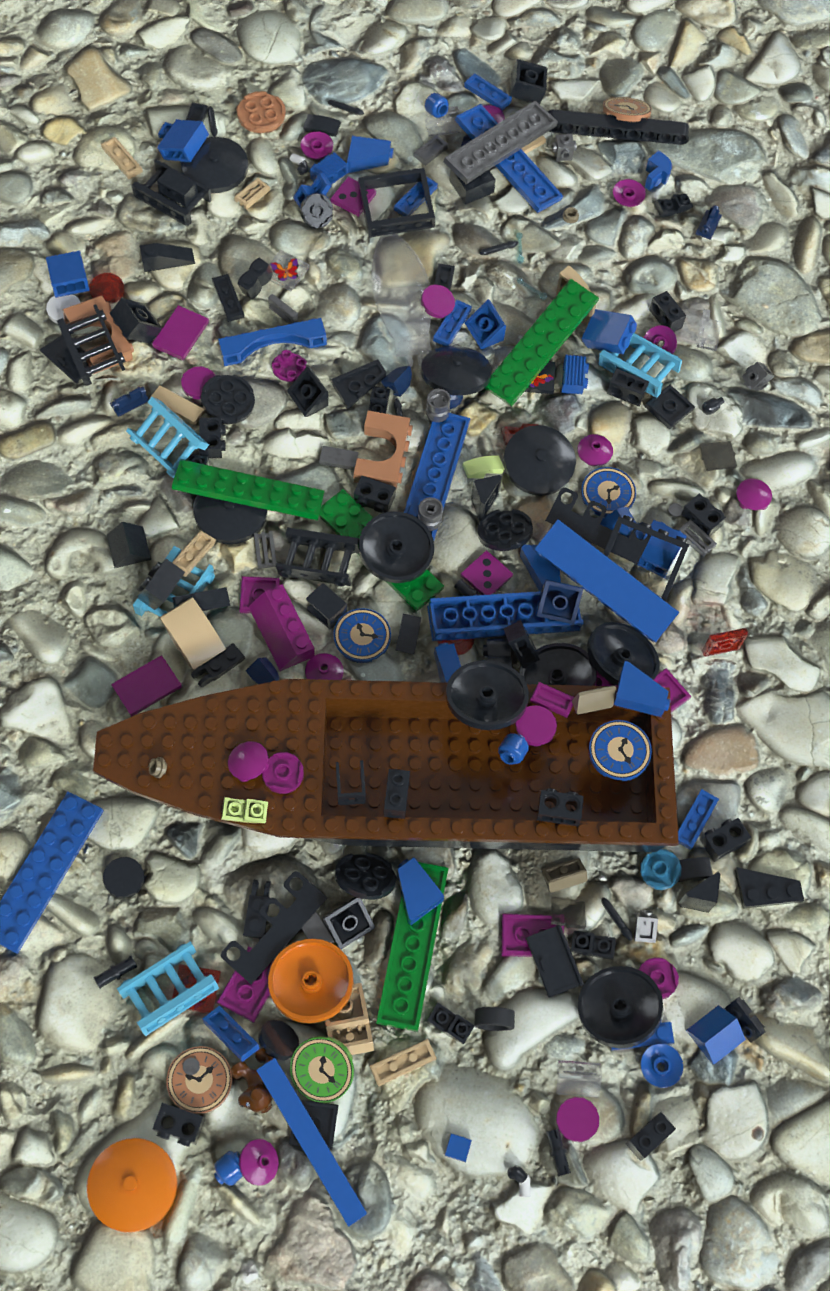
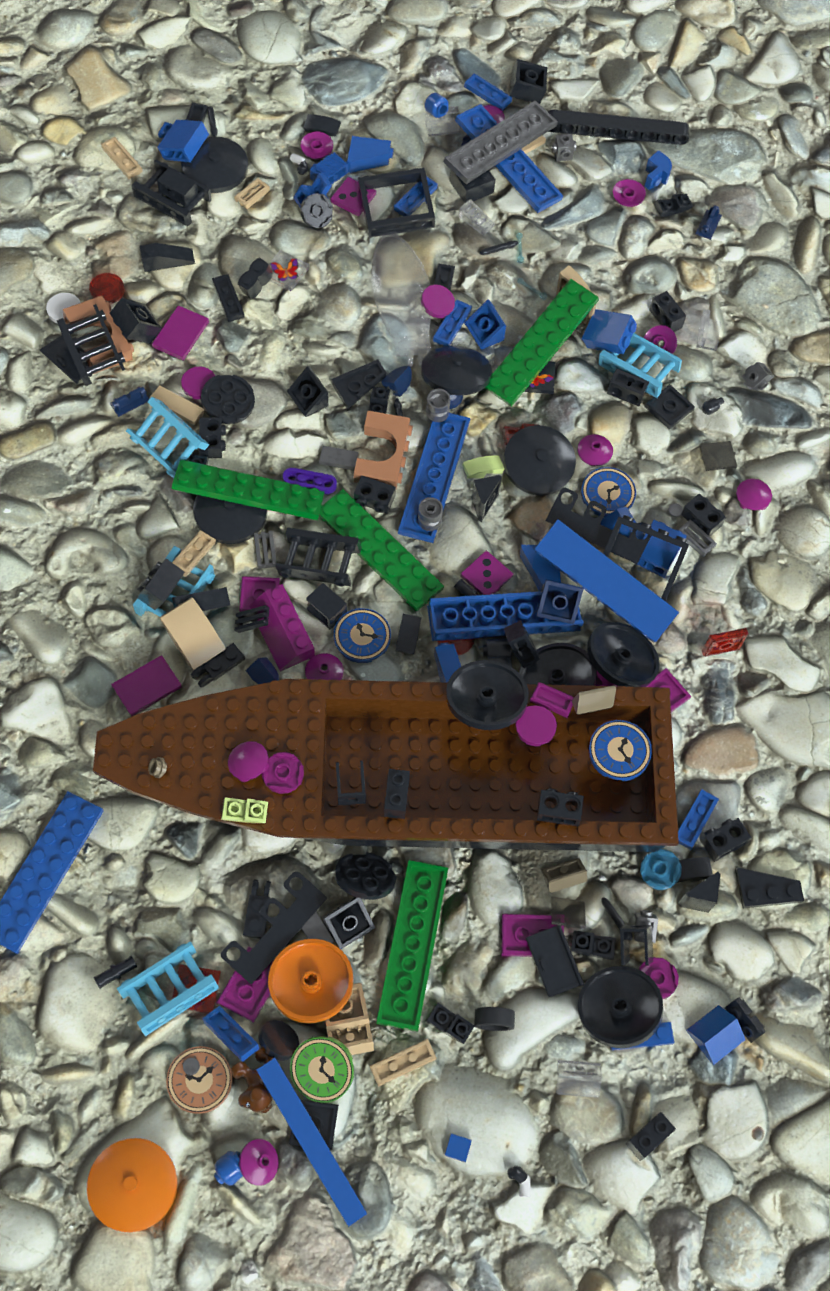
(67, 274): blue brick -> none
(123, 877): black tile -> none
(128, 545): black slope -> none
(181, 1118): black brick -> none
(239, 347): blue arch -> none
(252, 616): none -> black tile
(261, 112): nougat tile -> none
(282, 309): flat silver tile -> none
(288, 366): magenta dish -> none
(319, 480): none -> dark purple plate
(356, 111): black piece -> none
(396, 547): black dish -> none
(417, 890): blue slope -> none
(430, 150): flat silver tile -> none
(470, 208): none -> clear slope
(505, 530): black tile -> none
(513, 749): blue head -> none
(558, 1152): black pin -> none
(570, 215): dark tan plate -> none
(574, 374): blue brick -> none
(577, 1119): magenta tile -> none
(627, 109): nougat tile -> none
(640, 692): blue slope -> none
(648, 942): none -> black piece
(671, 1061): blue dish -> none

